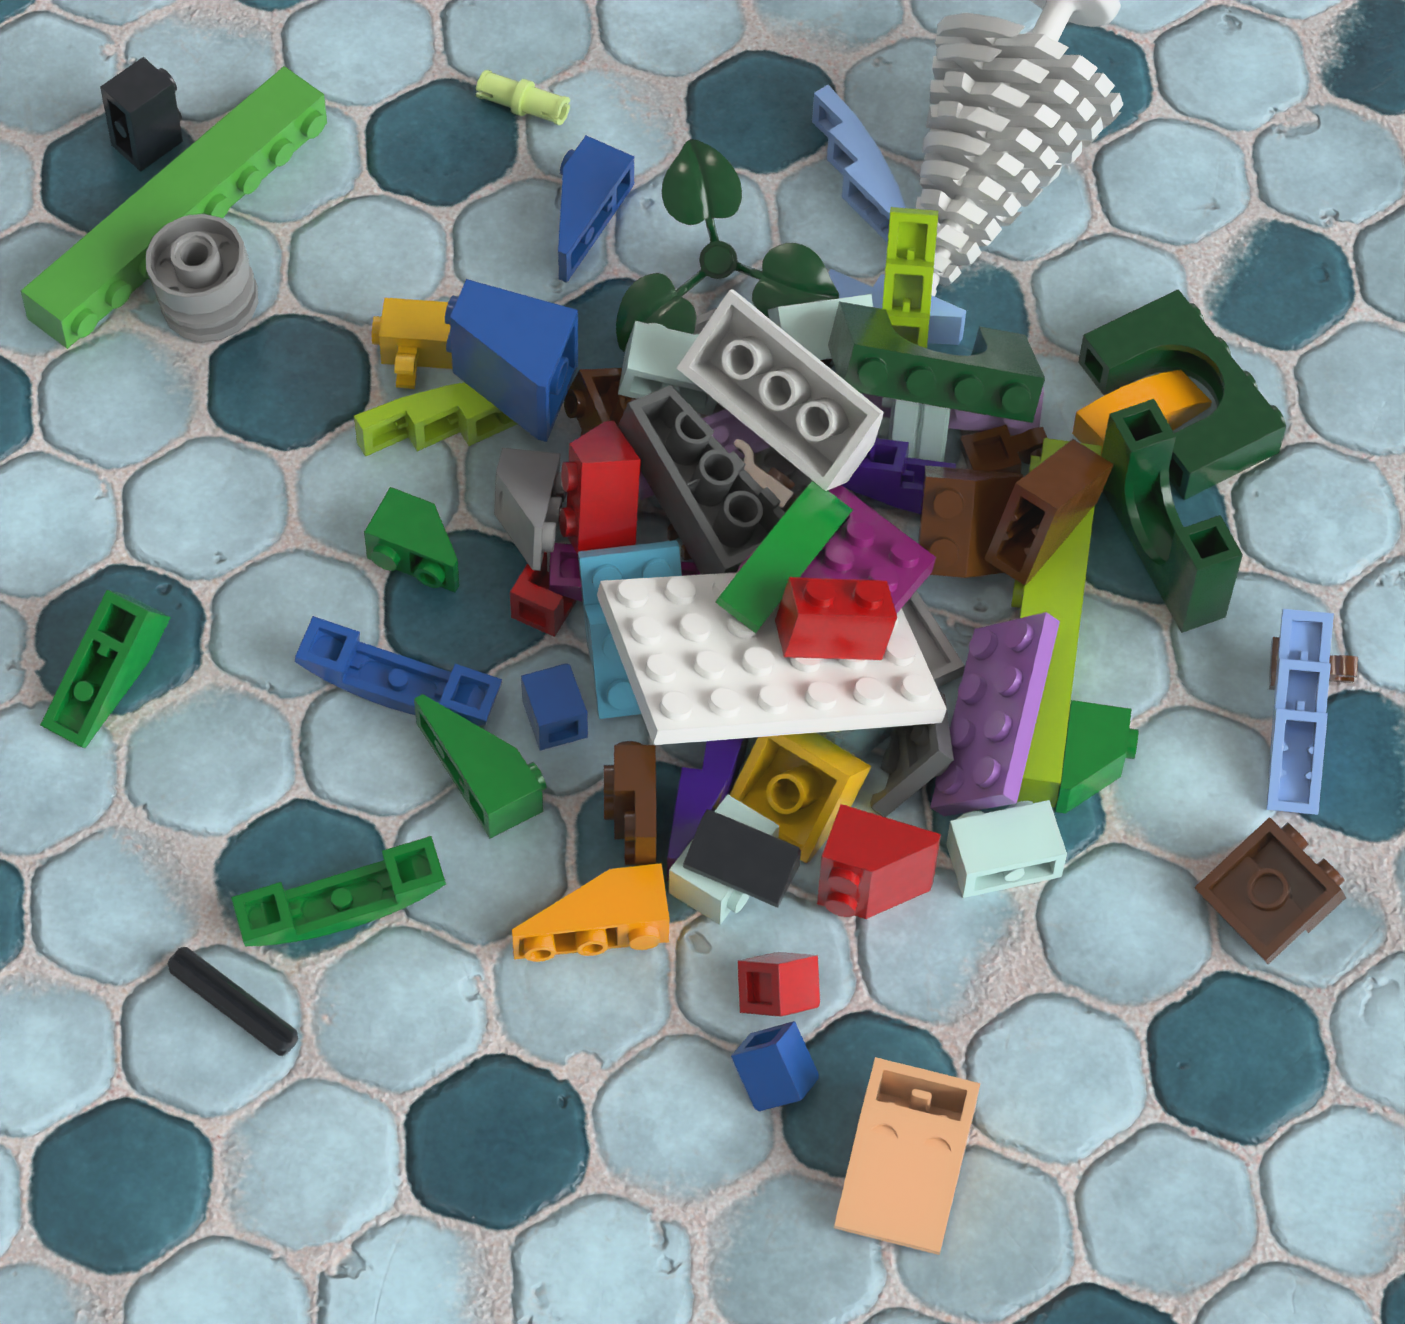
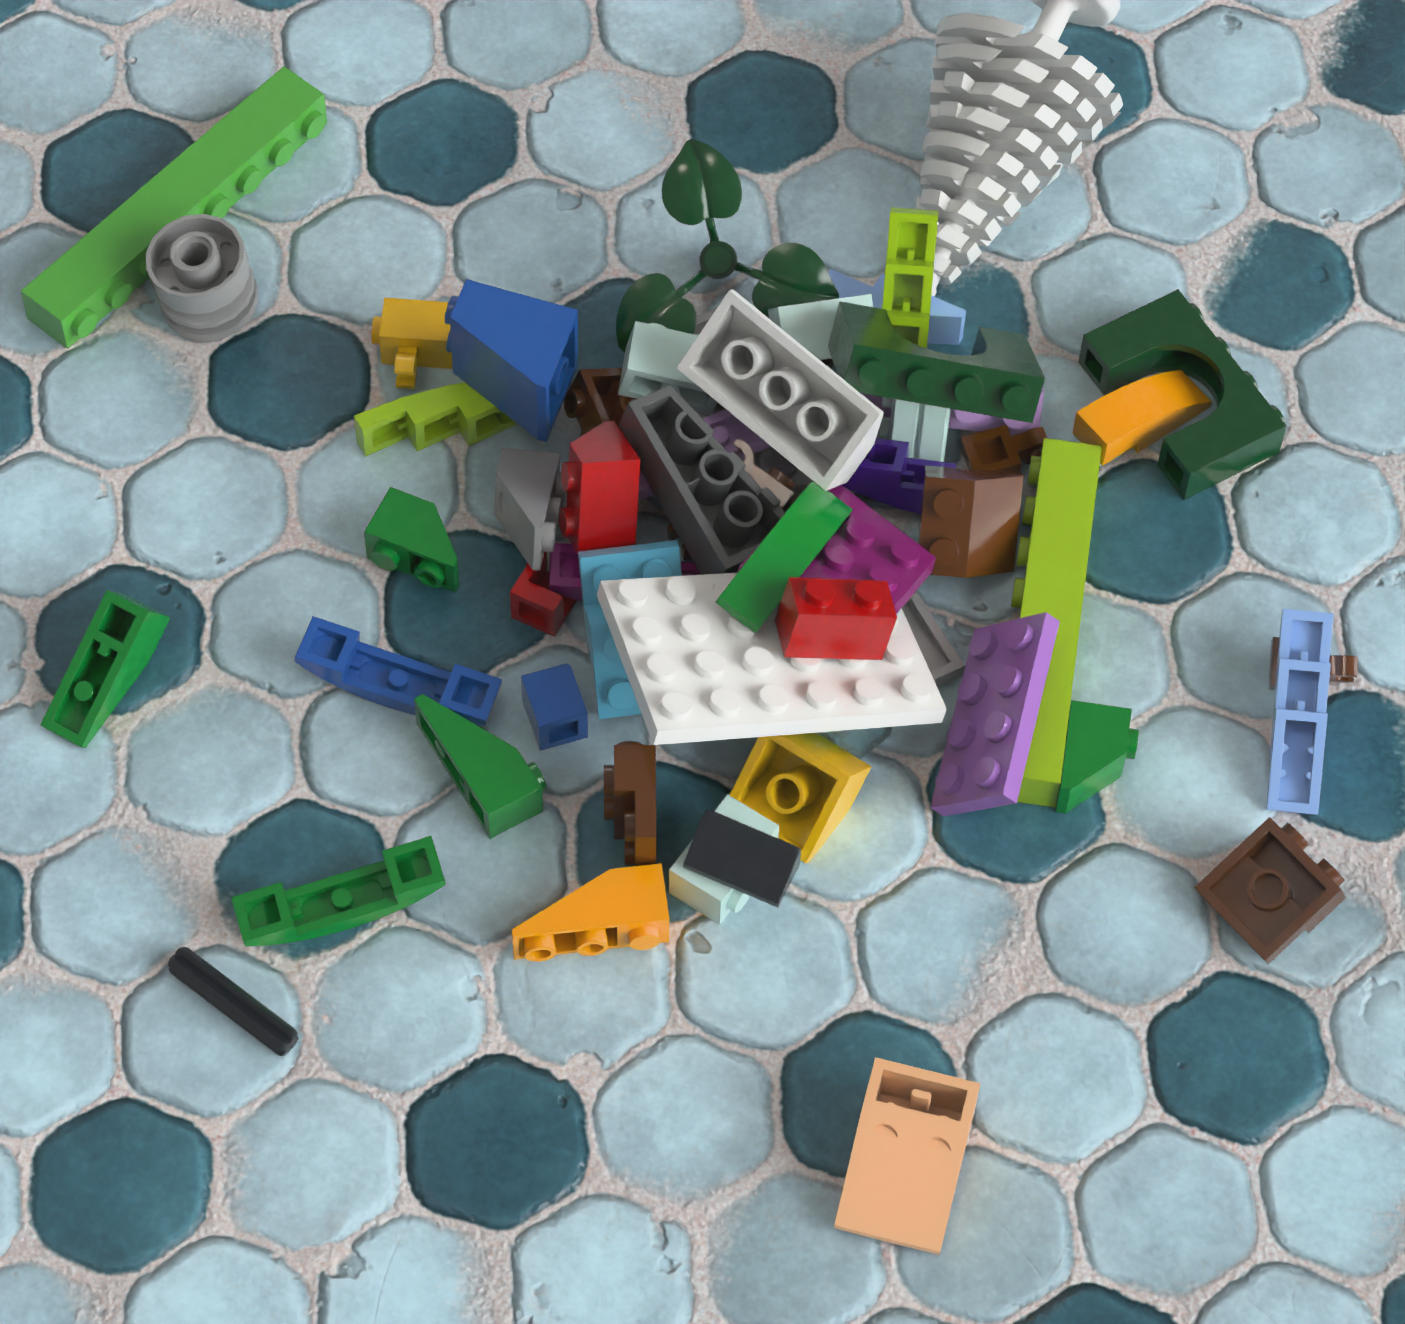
(142, 113): black brick -> none
(522, 97): yellowish green pin -> none
(592, 190): blue slope -> none
(703, 791): dark purple slope -> none
(775, 1066): blue panel -> none
(778, 984): red panel -> none
(852, 151): light blue slope -> none
(874, 863): red slope -> none
(912, 760): dark grey wing -> none
(1006, 848): light aqua brick -> none
(1047, 509): reddish brown slope -> none
(1188, 564): dark green arch -> none

